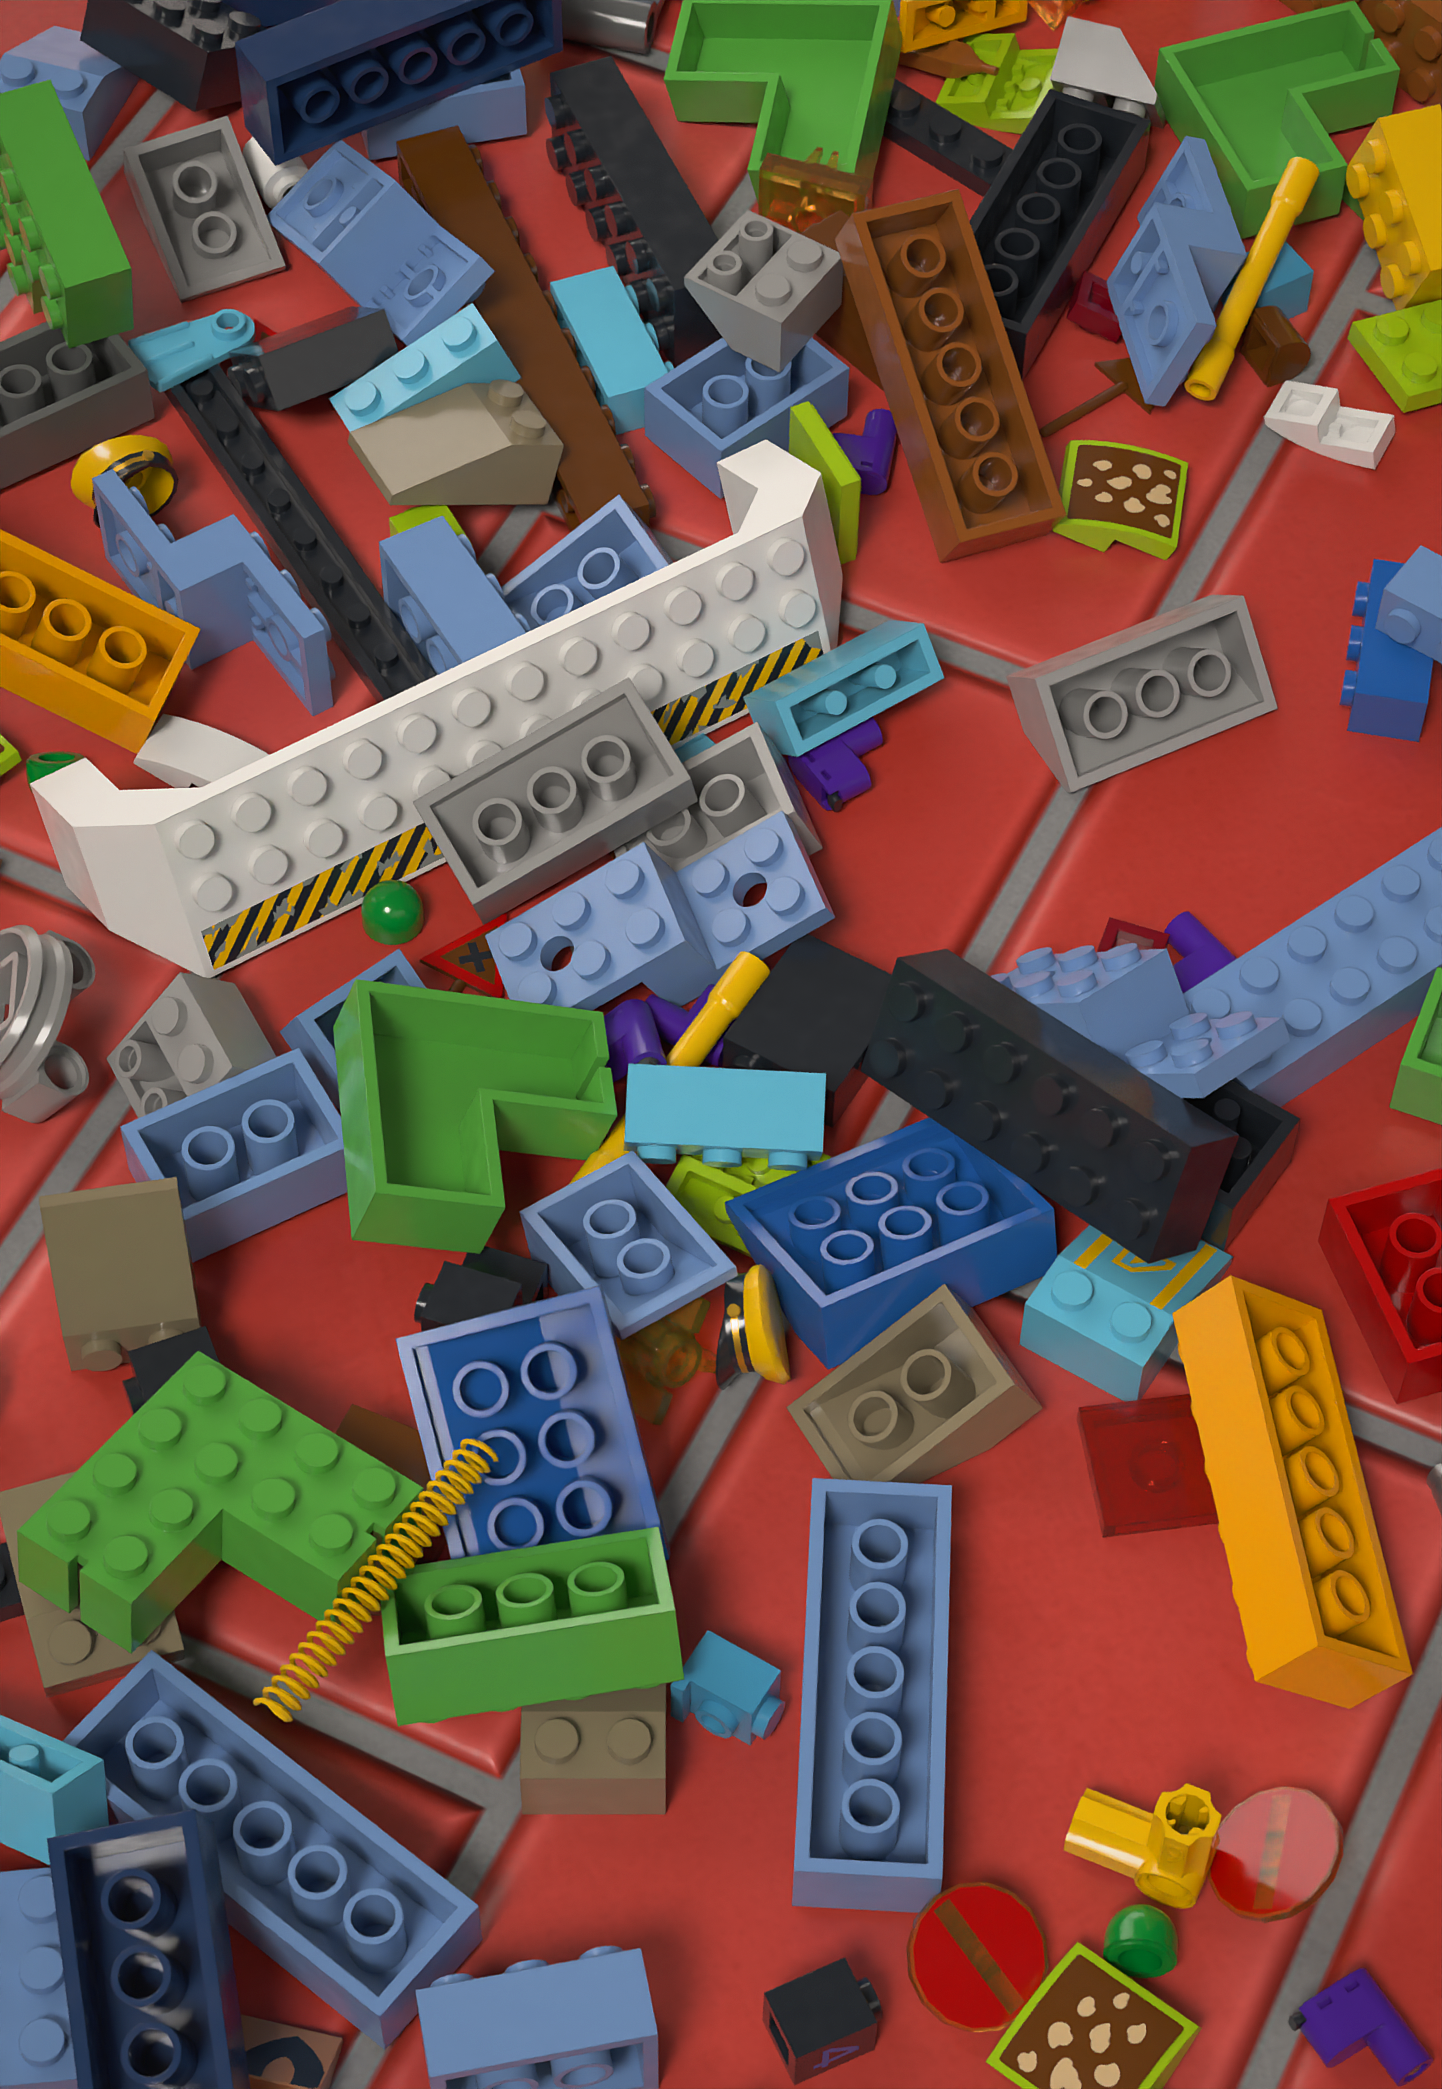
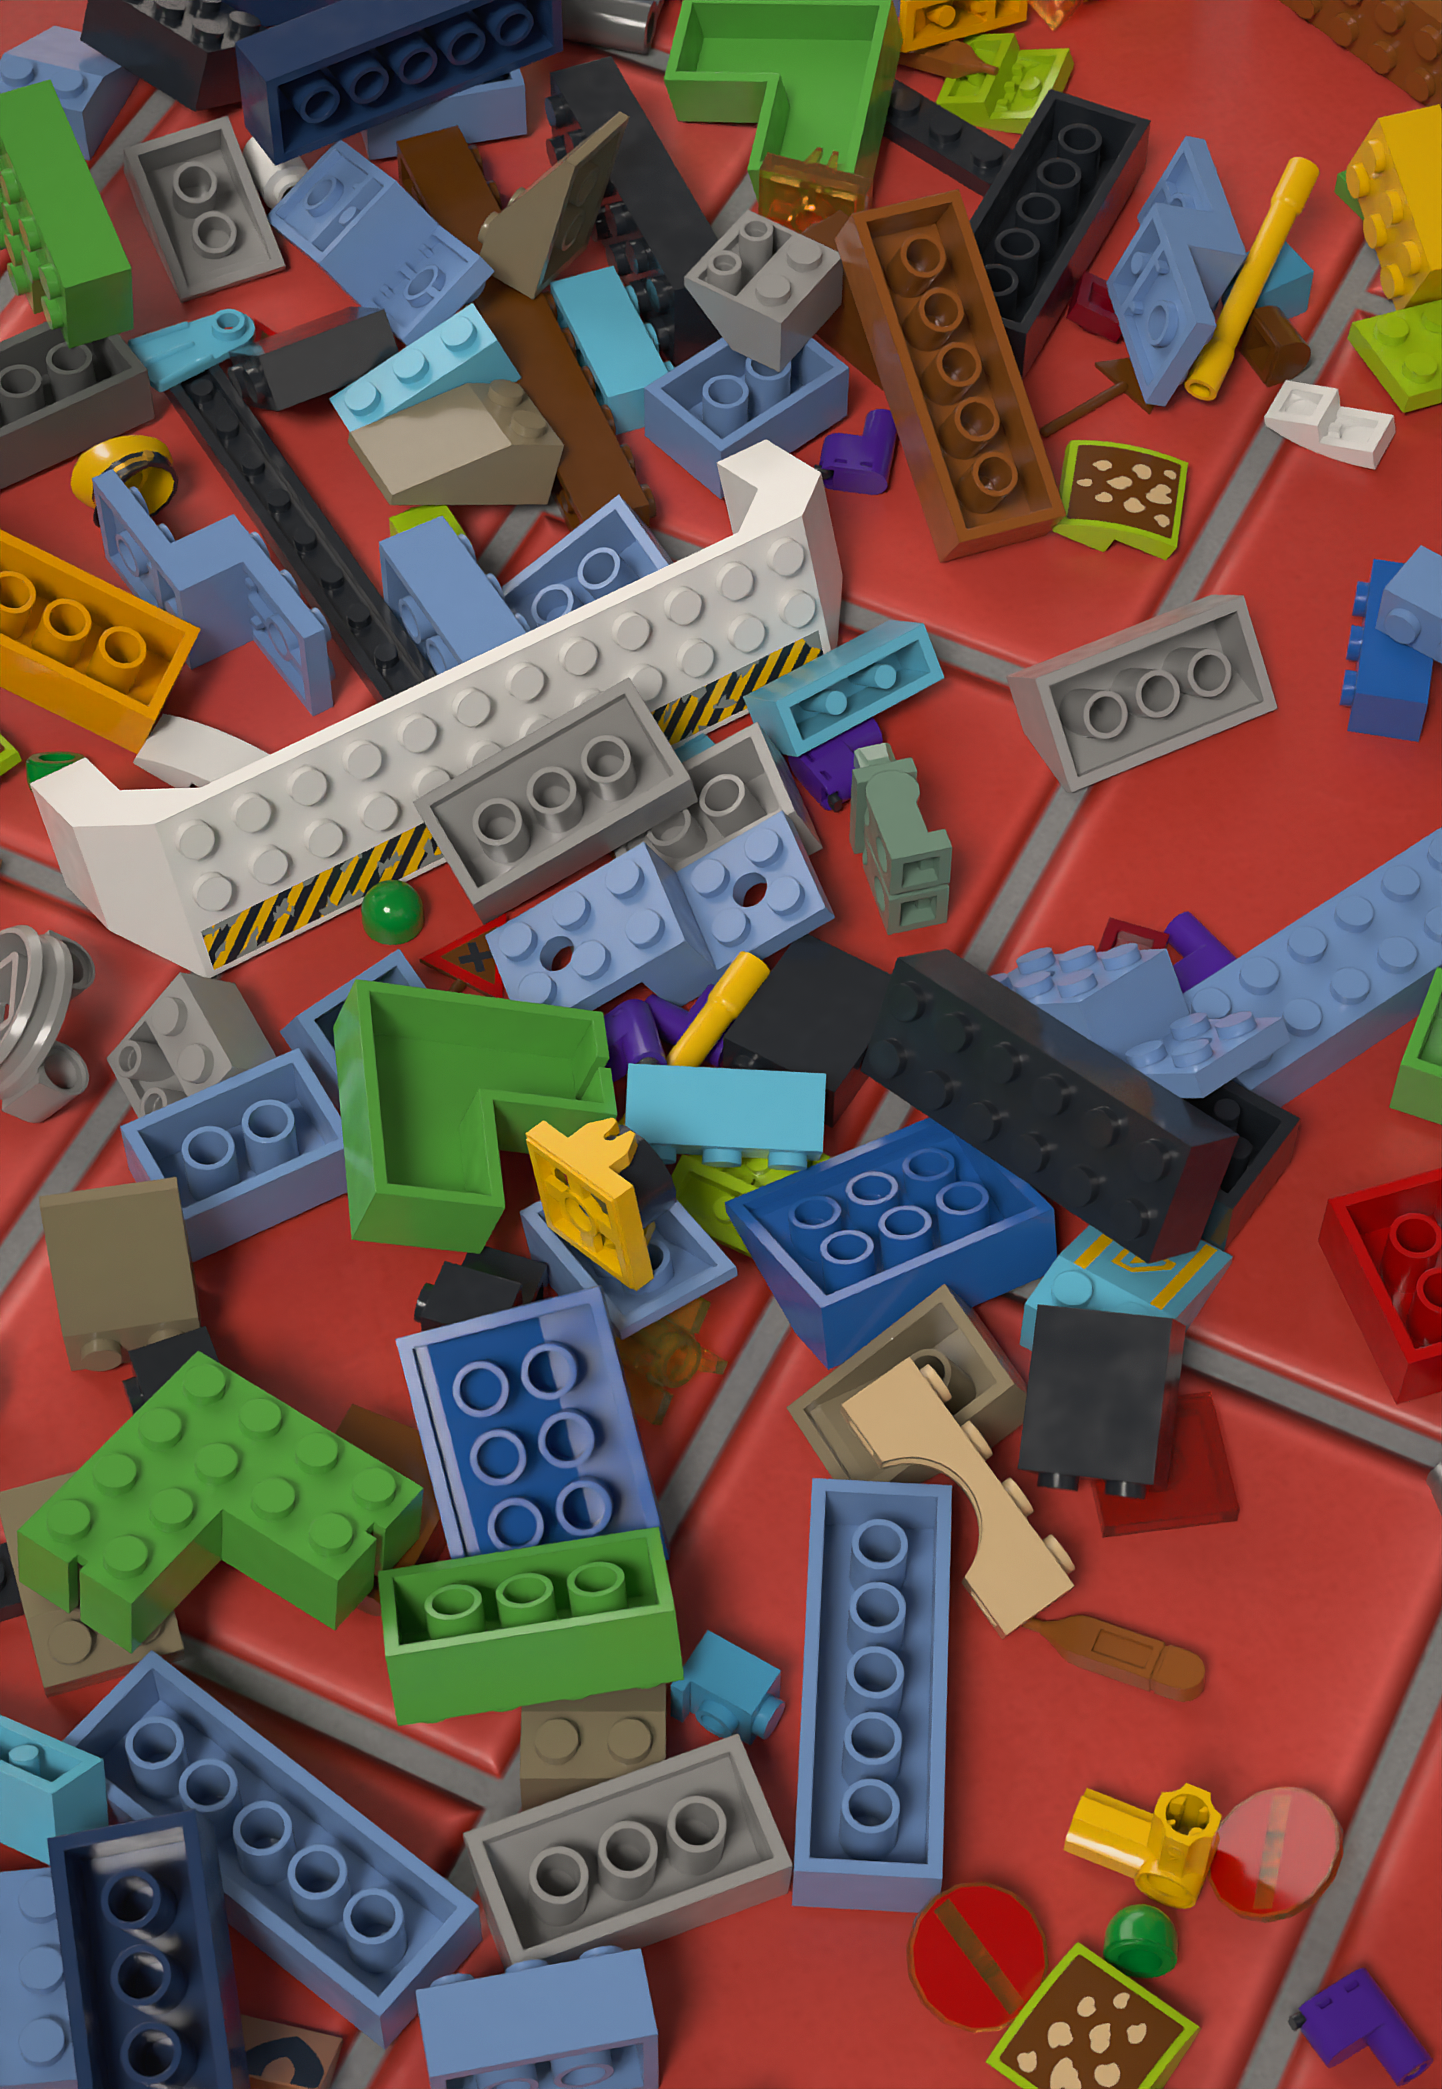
(462, 1484): yellow piece -> none
(554, 216): none -> dark tan slope
(614, 1181): none -> yellow piece
(630, 1858): none -> light grey slope
(752, 1330): piece -> none
(817, 447): lime plate -> none
(822, 2020): black brick -> none
(899, 857): none -> sand green hips
(906, 1423): none -> tan arch
(1101, 1400): none -> black brick
(1102, 68): light grey slope -> none
(1125, 1656): none -> dark orange piece
(1277, 97): bright green piece -> none
(1290, 1495): light orange brick -> none

